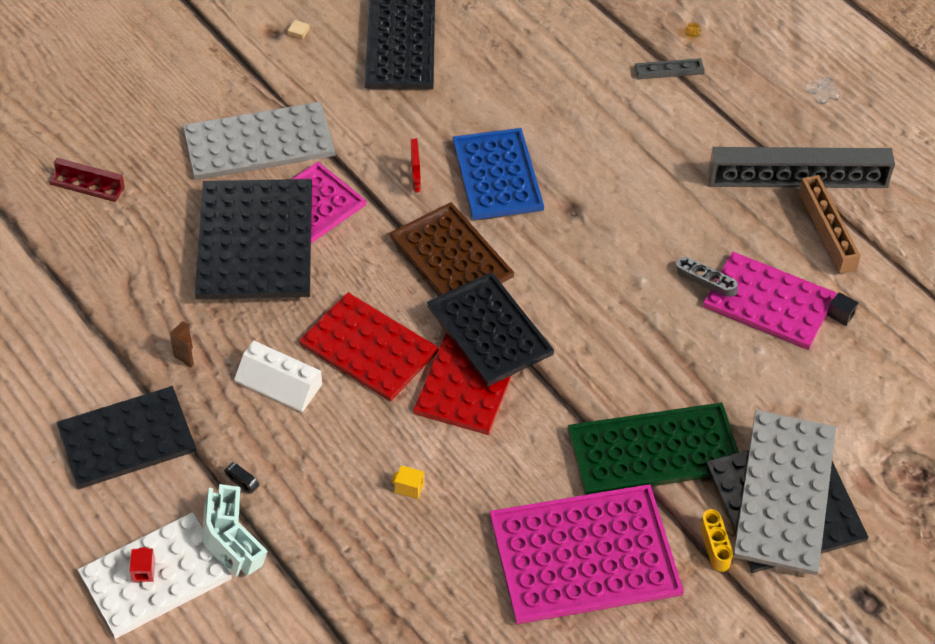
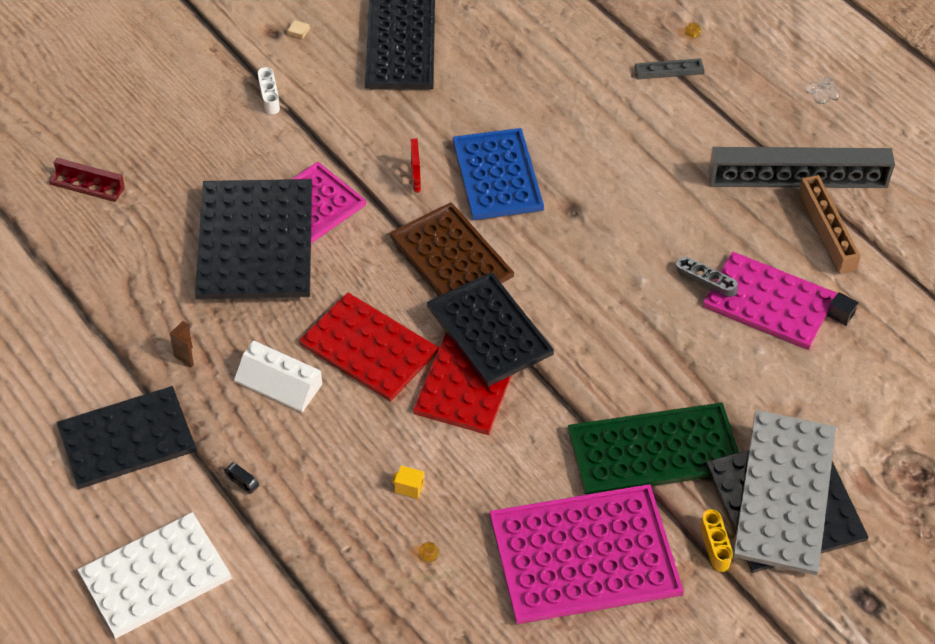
(142, 565): red brick -> none
(227, 535): light aqua brick -> none
(258, 140): light grey plate -> none
(268, 90): none -> white beam
(428, 547): none -> clear yellow plate

